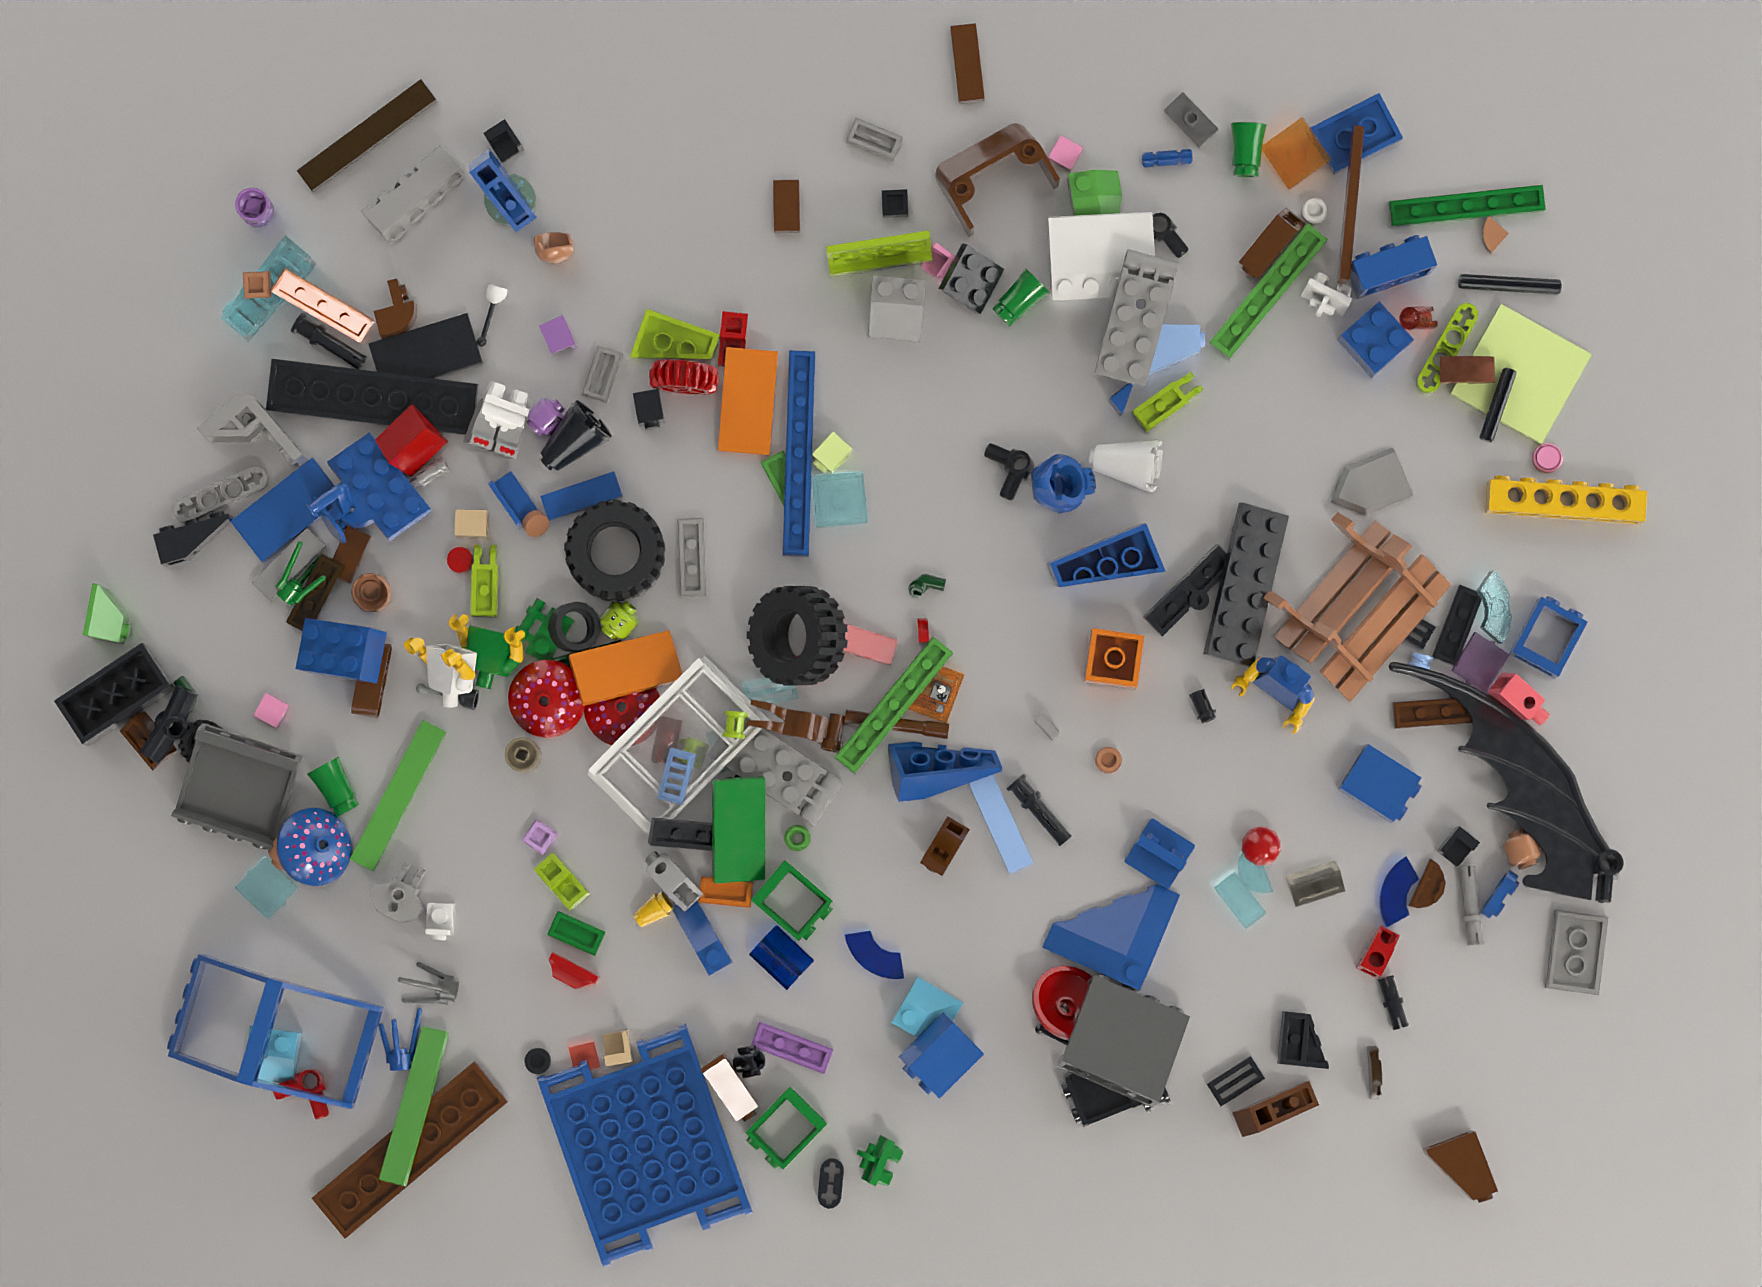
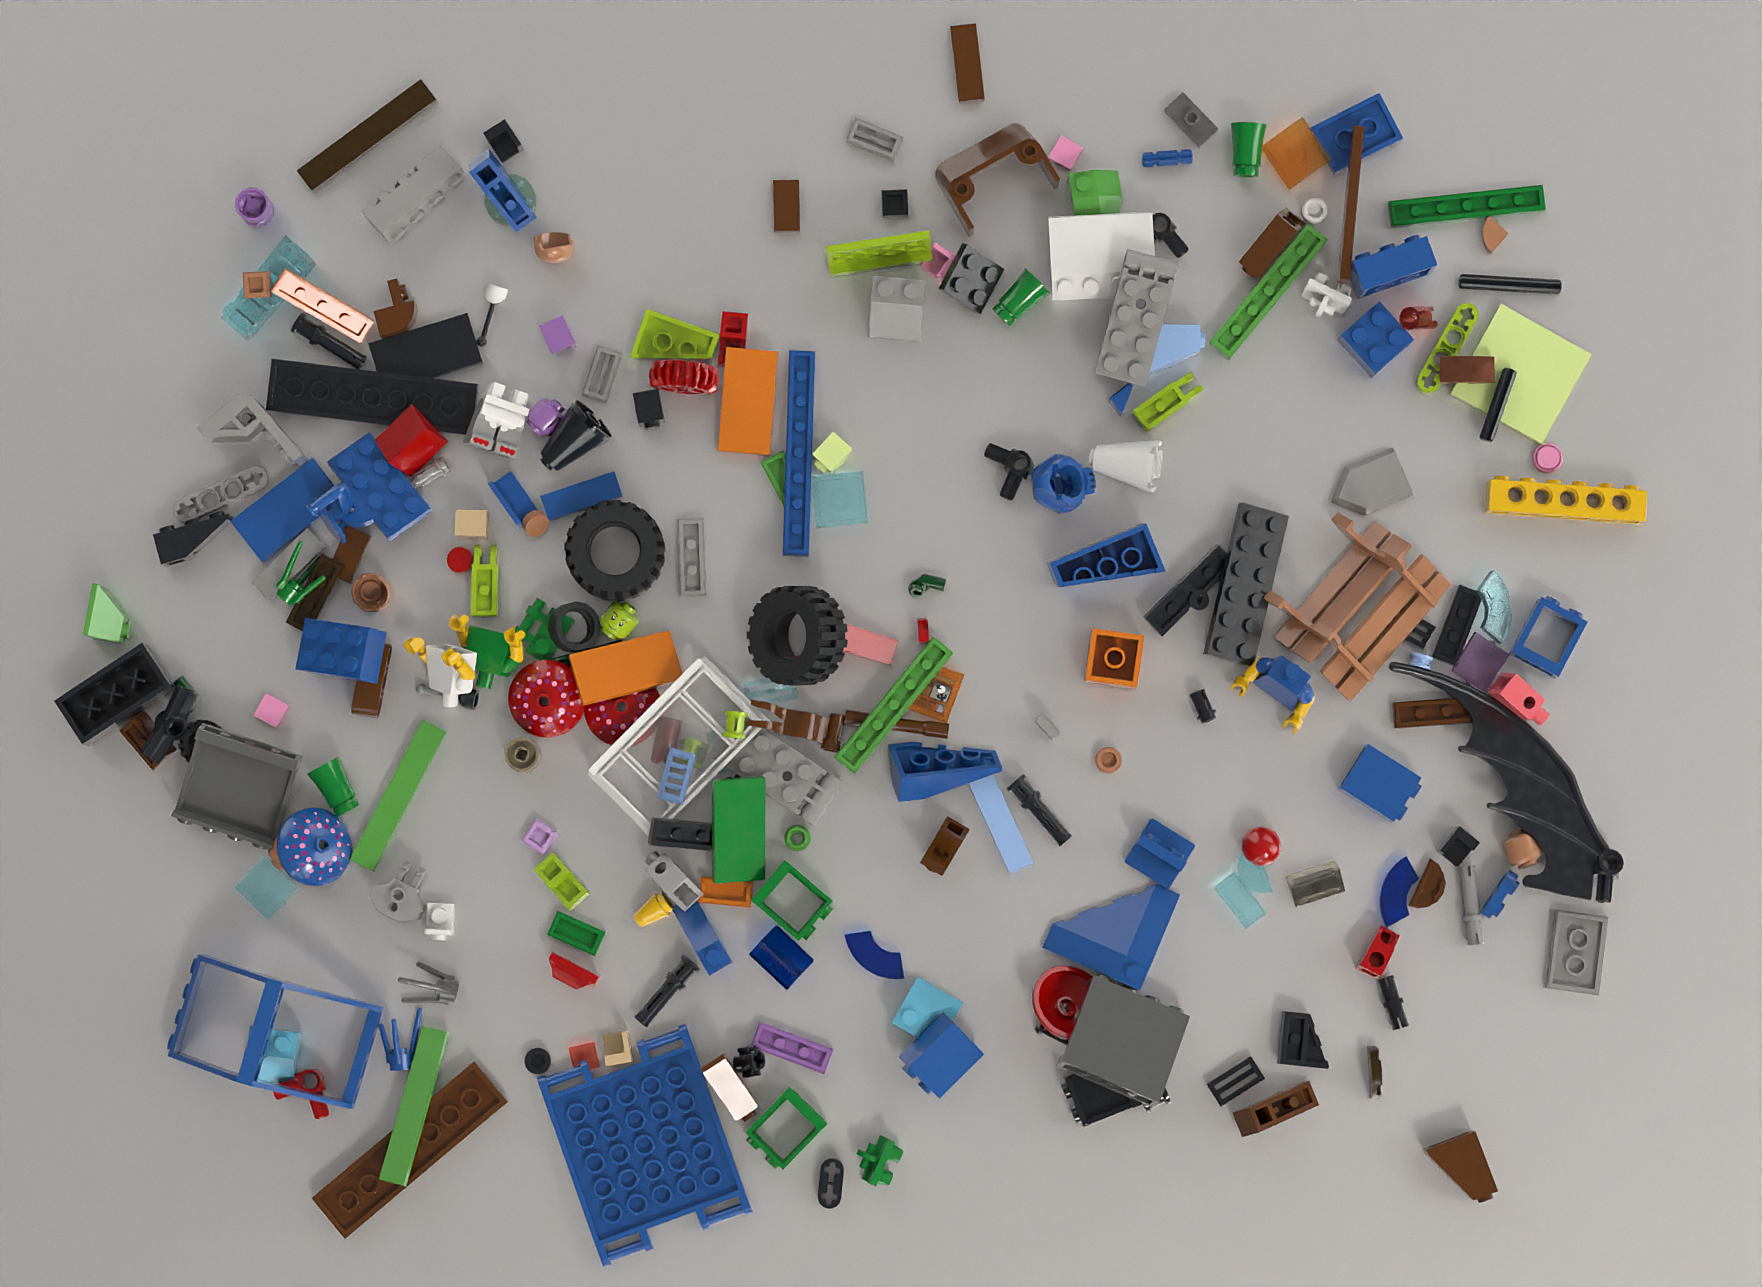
(674, 981): none -> black pin

